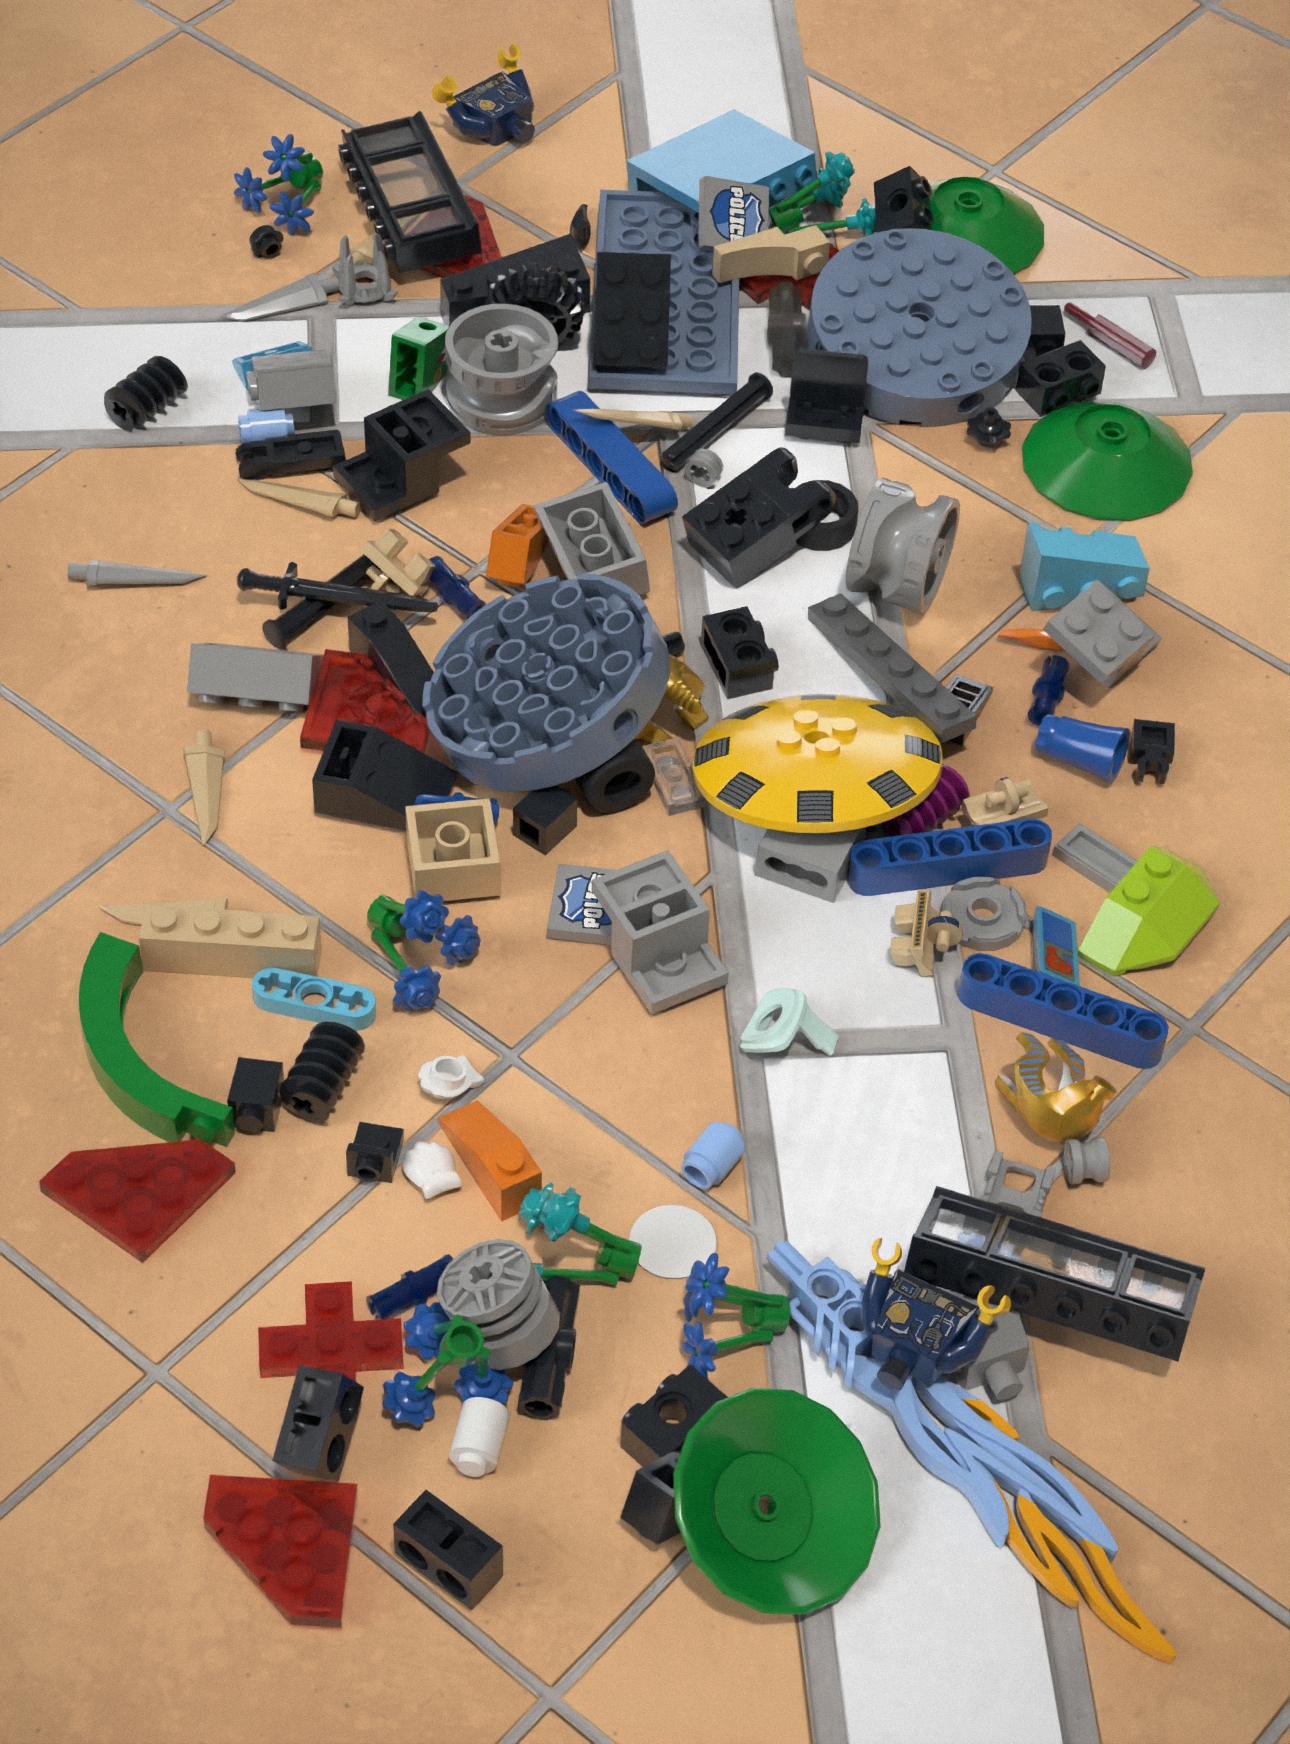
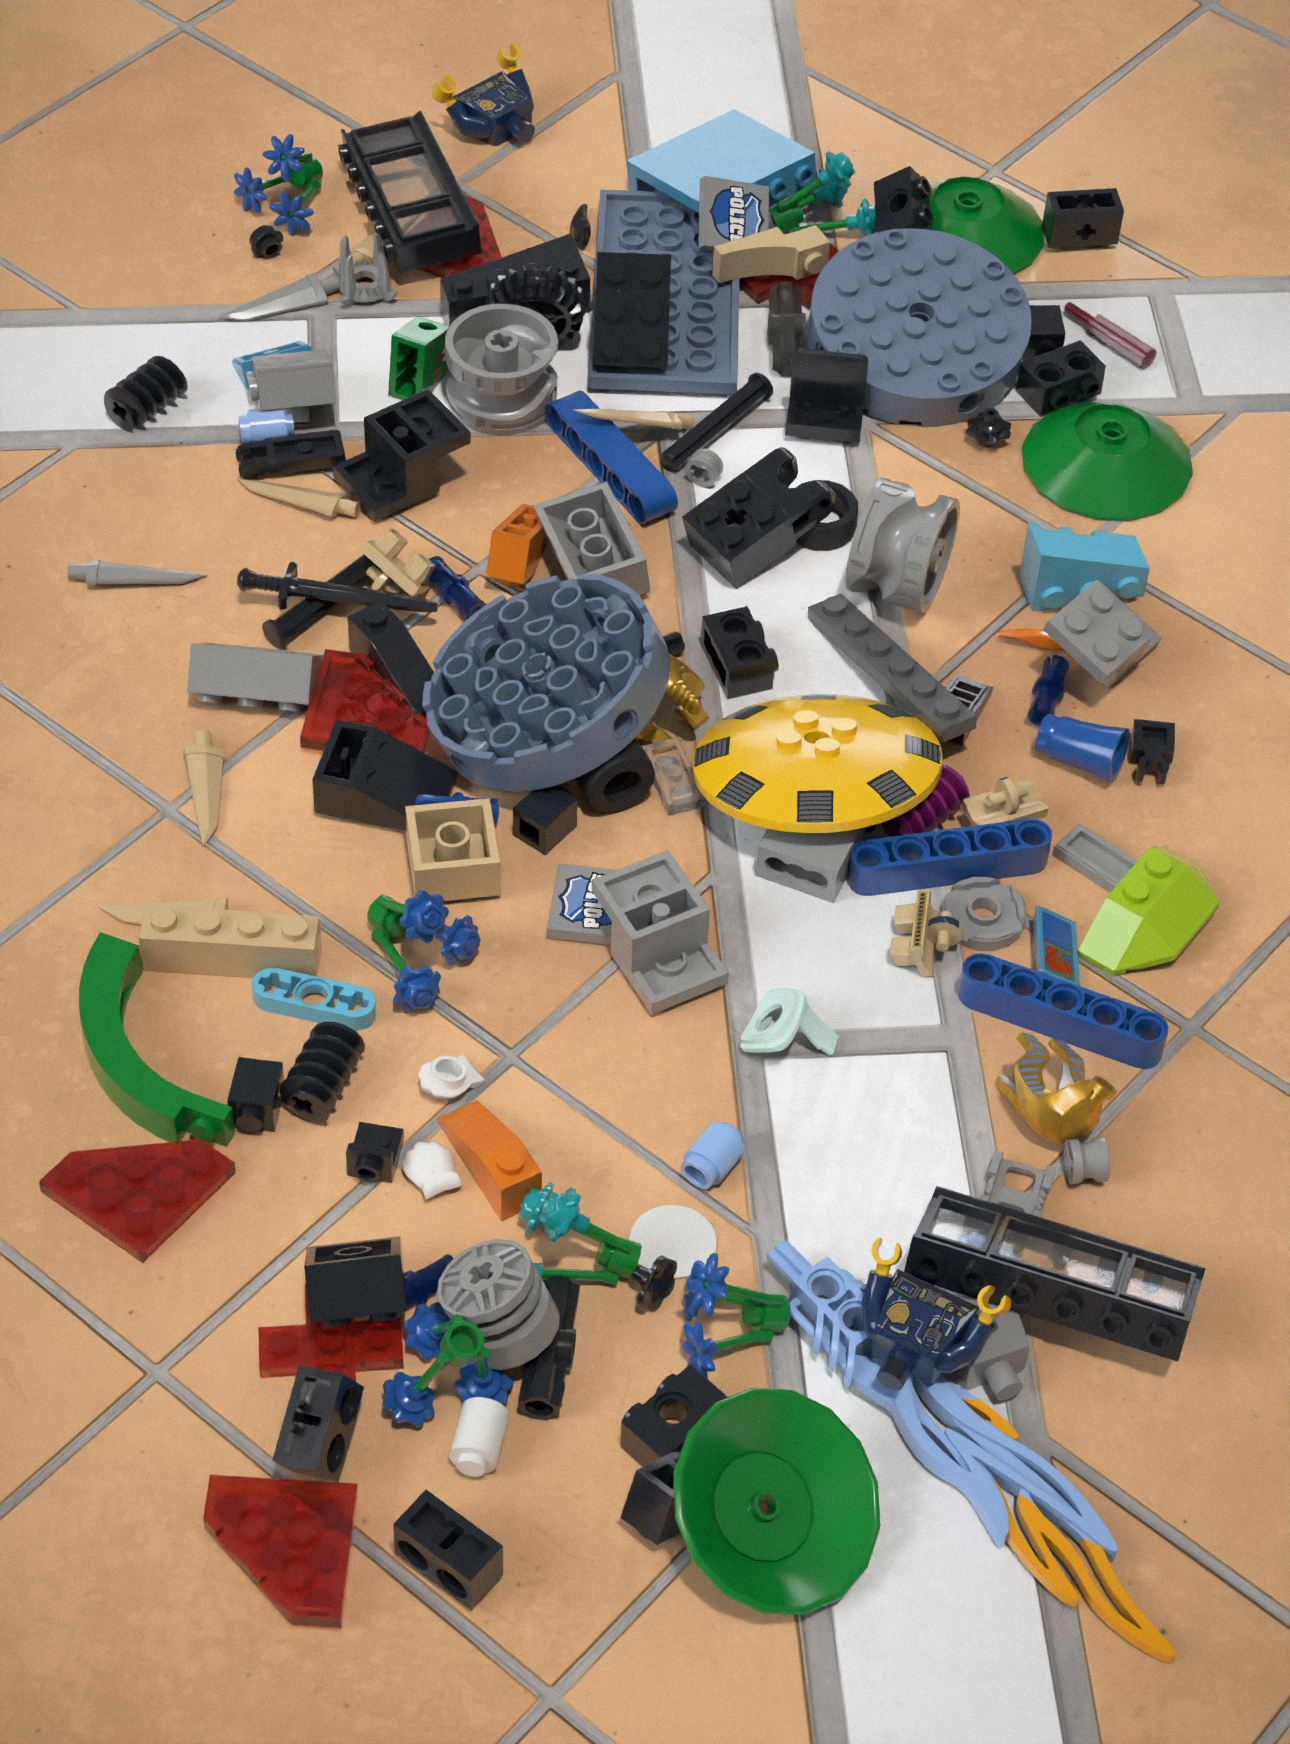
(355, 1281): none -> black slope
(655, 1282): none -> black plant
(1082, 218): none -> black brick

